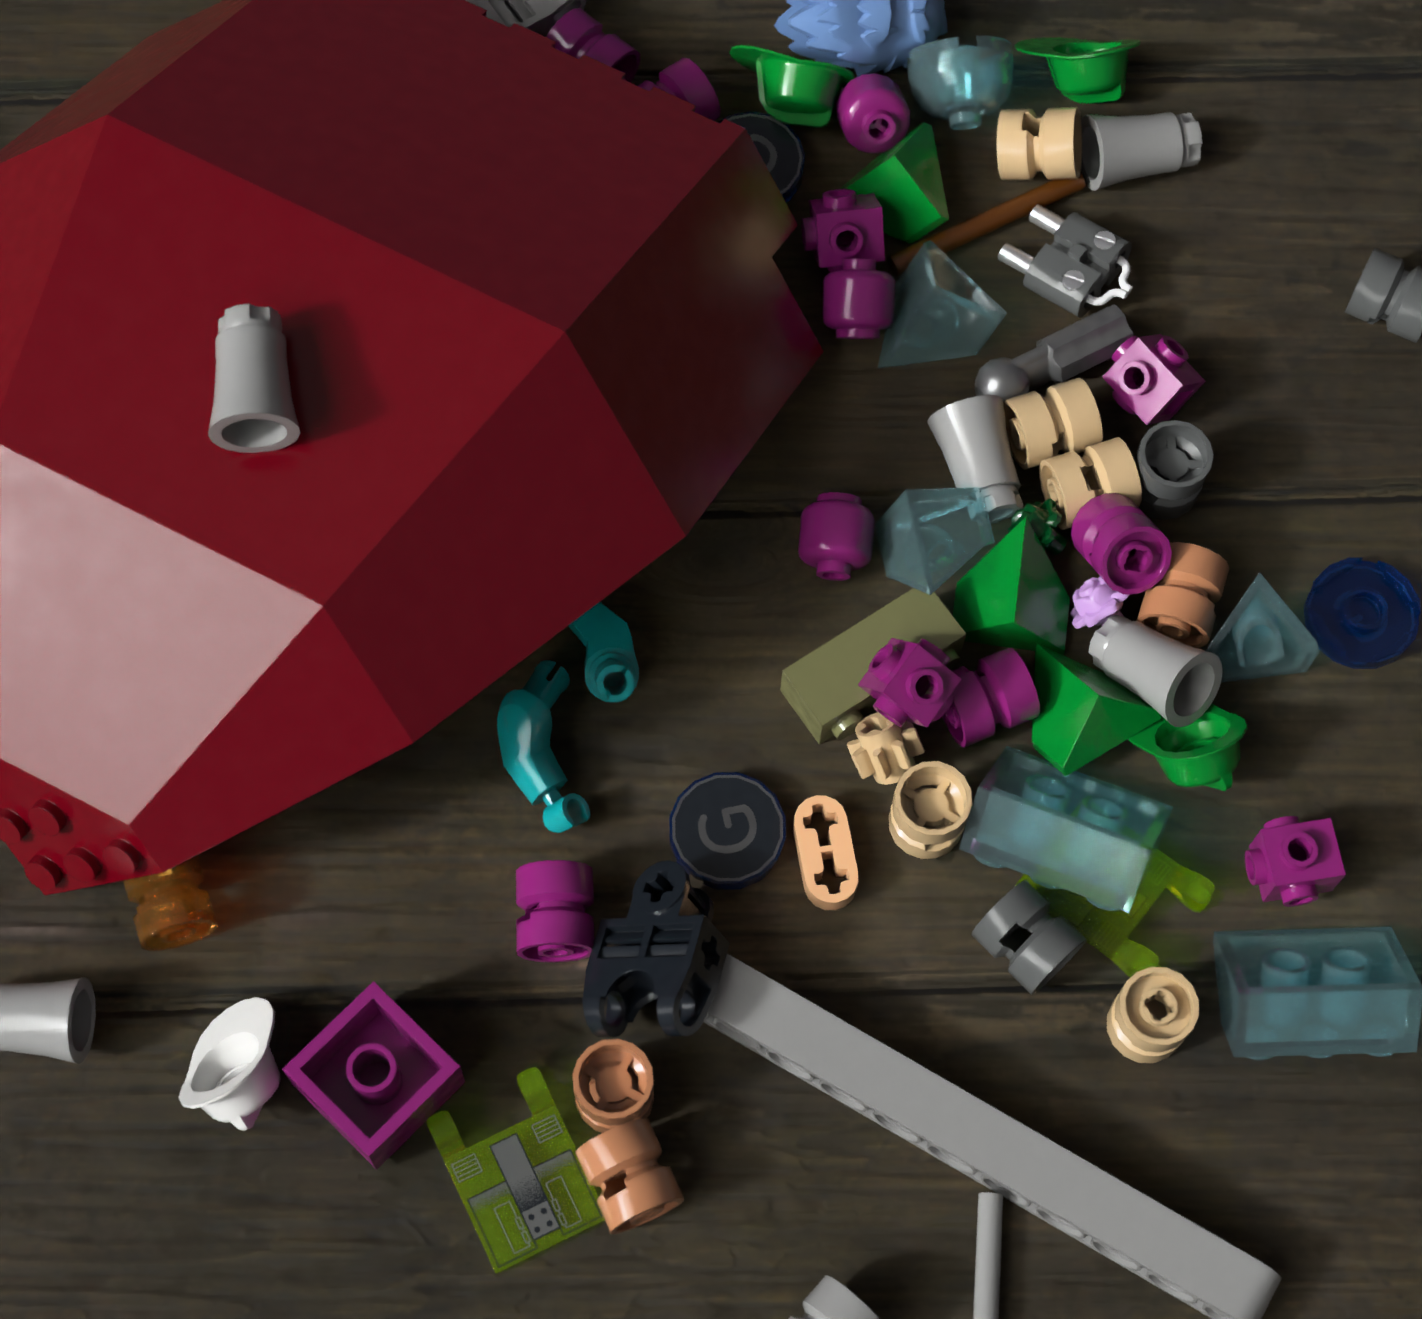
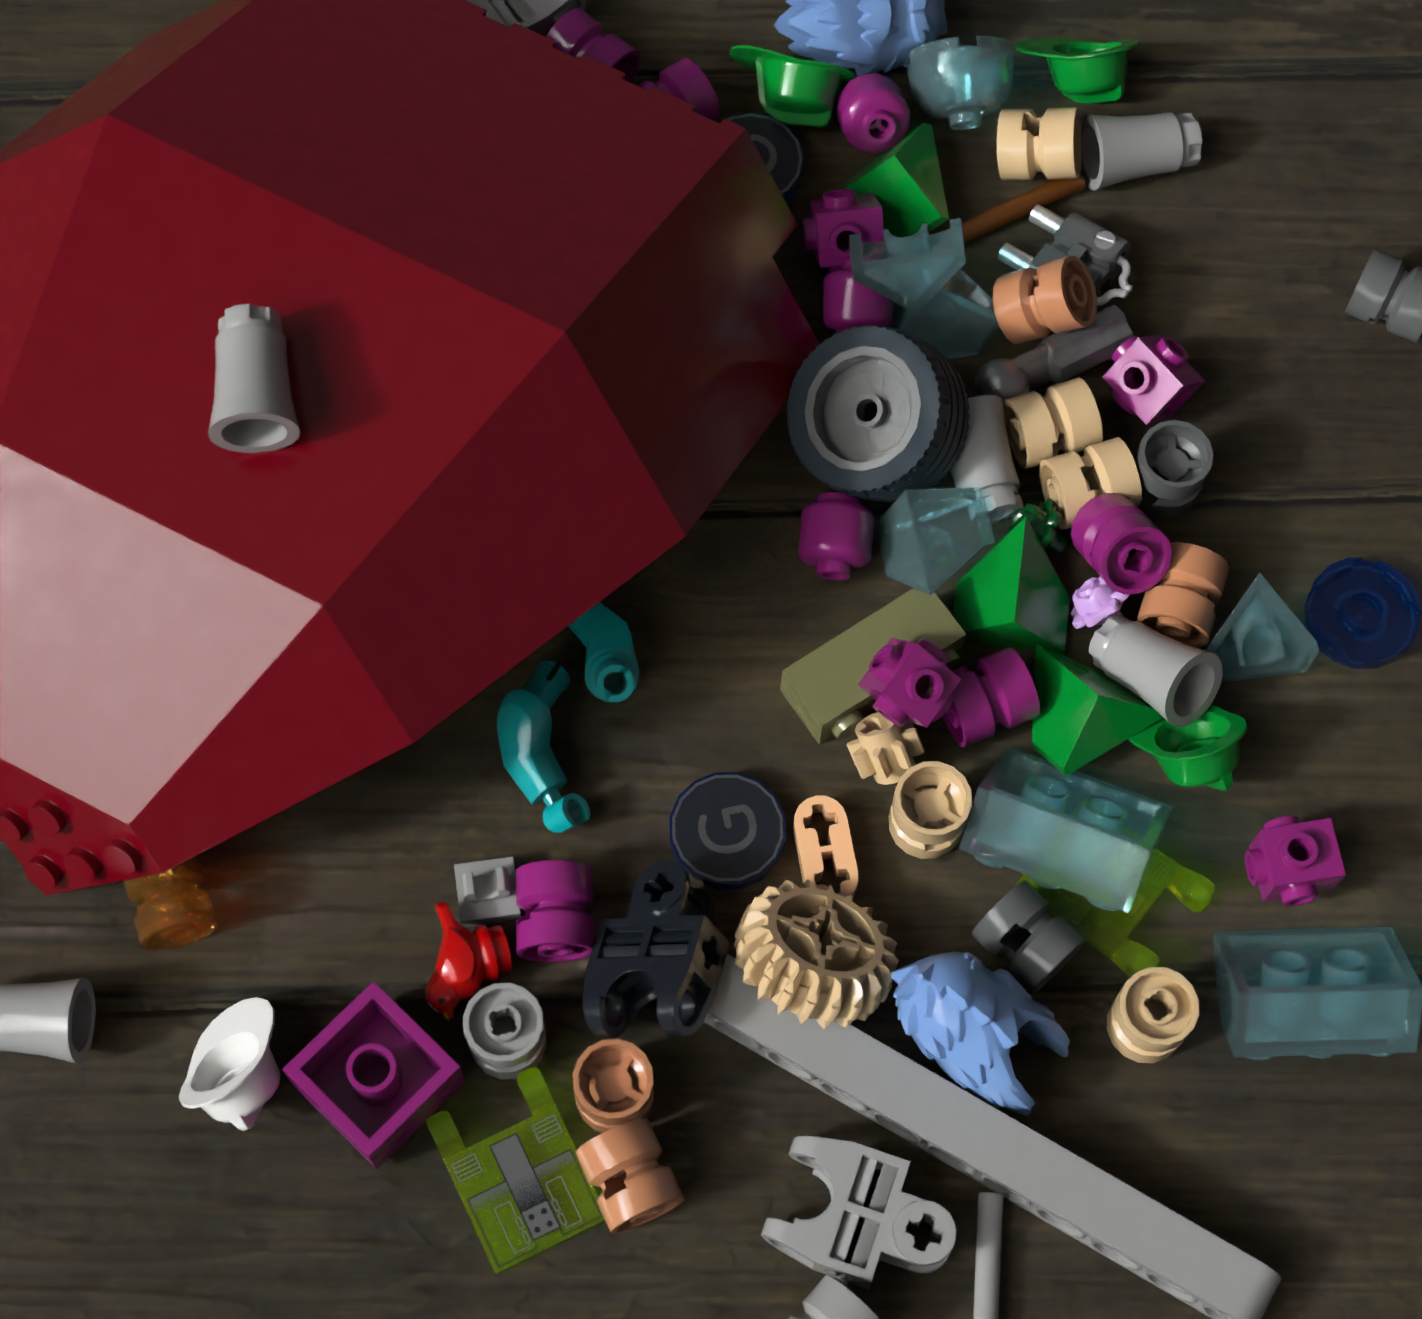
(464, 962): none -> red animal
(487, 892): none -> light grey tile
(505, 1030): none -> light grey wheel
(815, 953): none -> tan gear
(826, 1239): none -> light grey piece
(877, 413): none -> wheel
(909, 267): none -> clear light blue slope
(971, 1021): none -> medium blue head
(1045, 300): none -> nougat wheel

